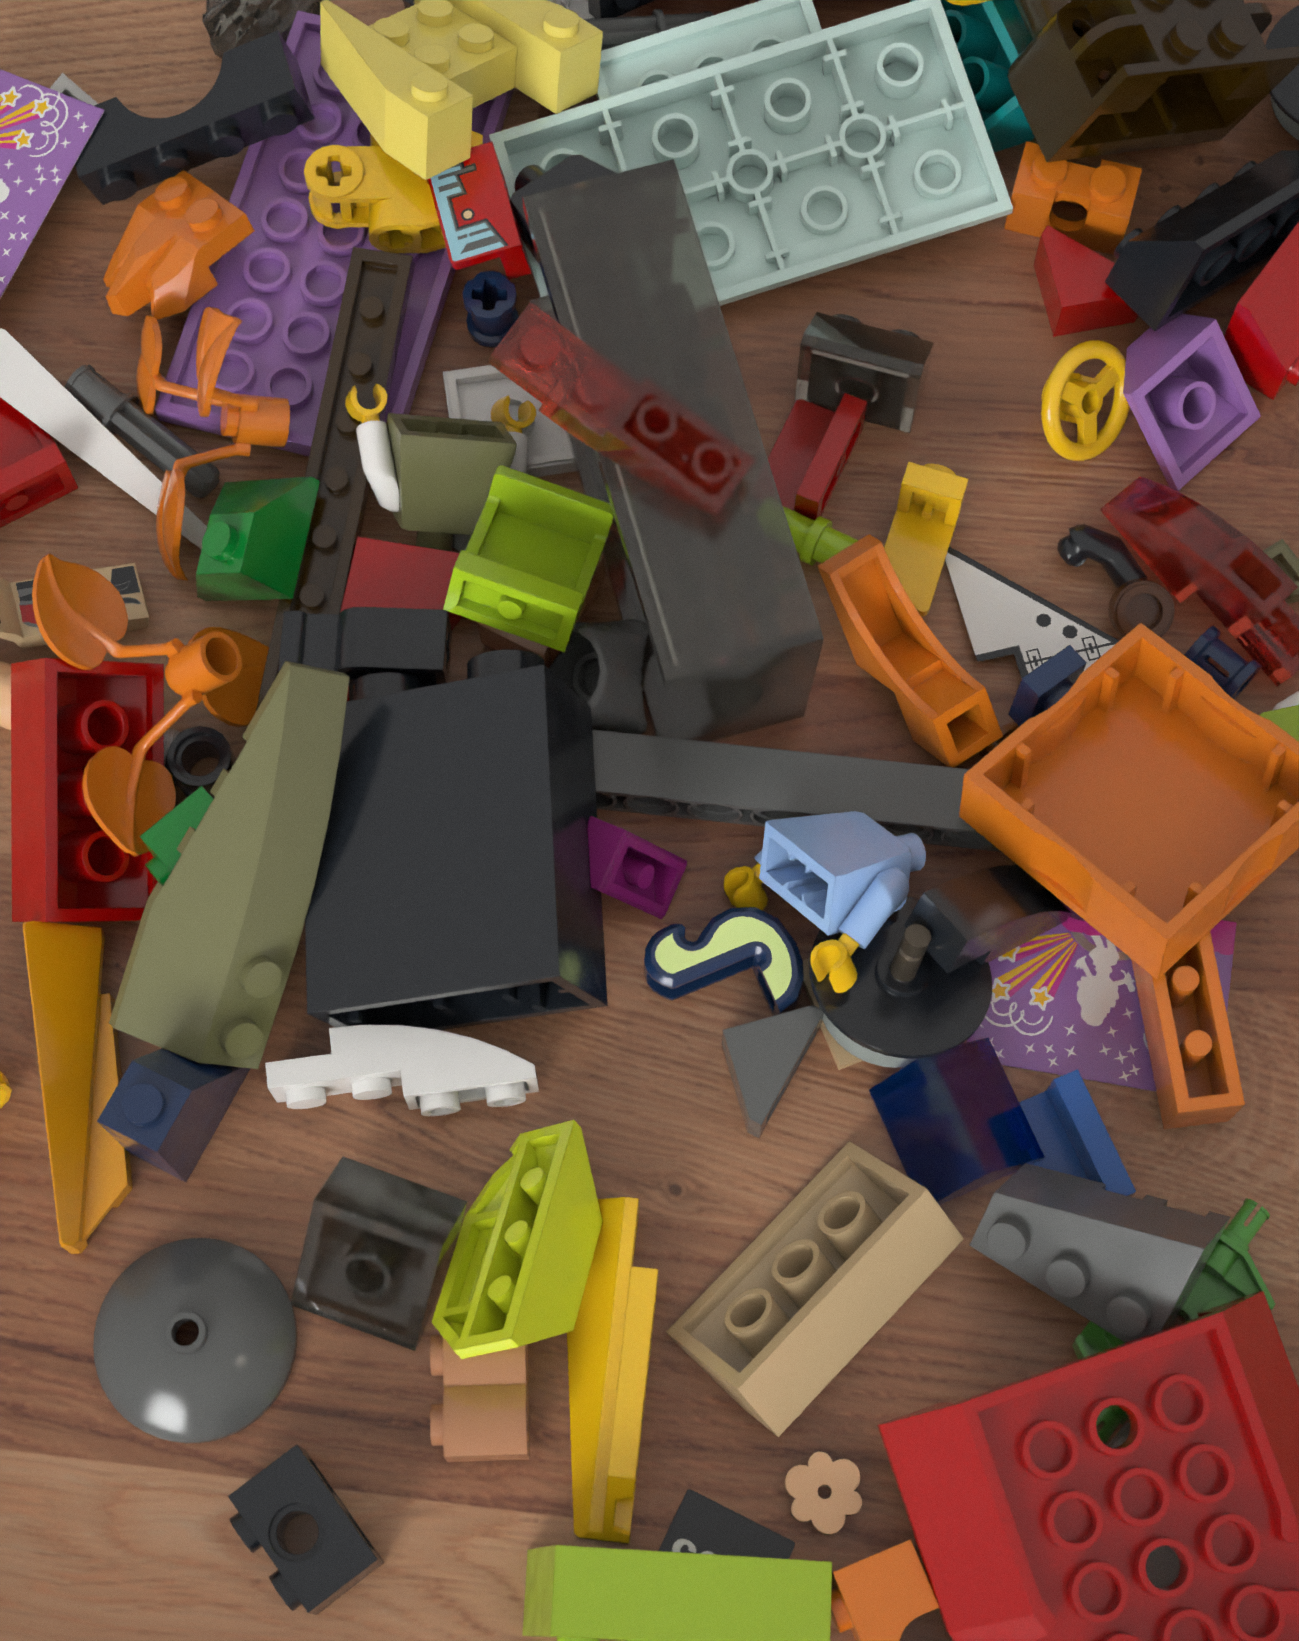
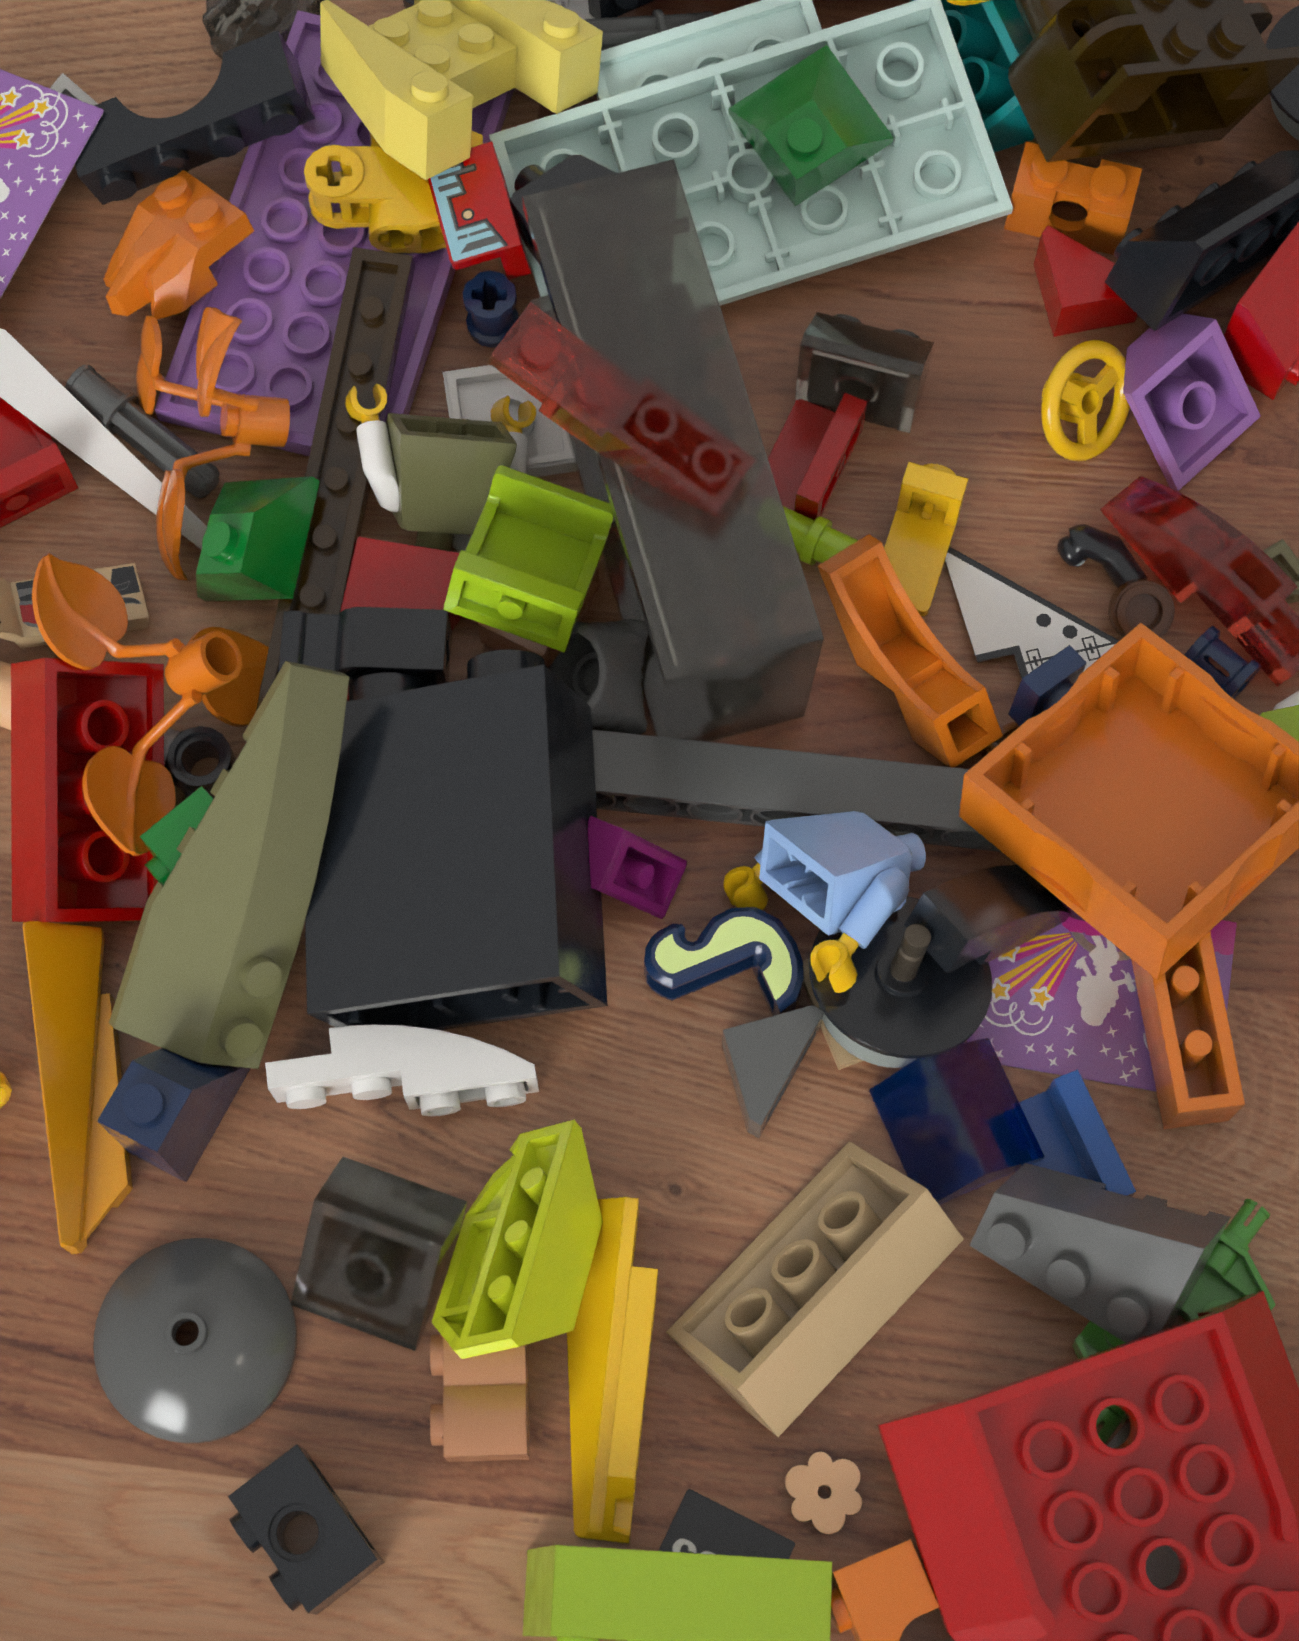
(810, 125): none -> green slope

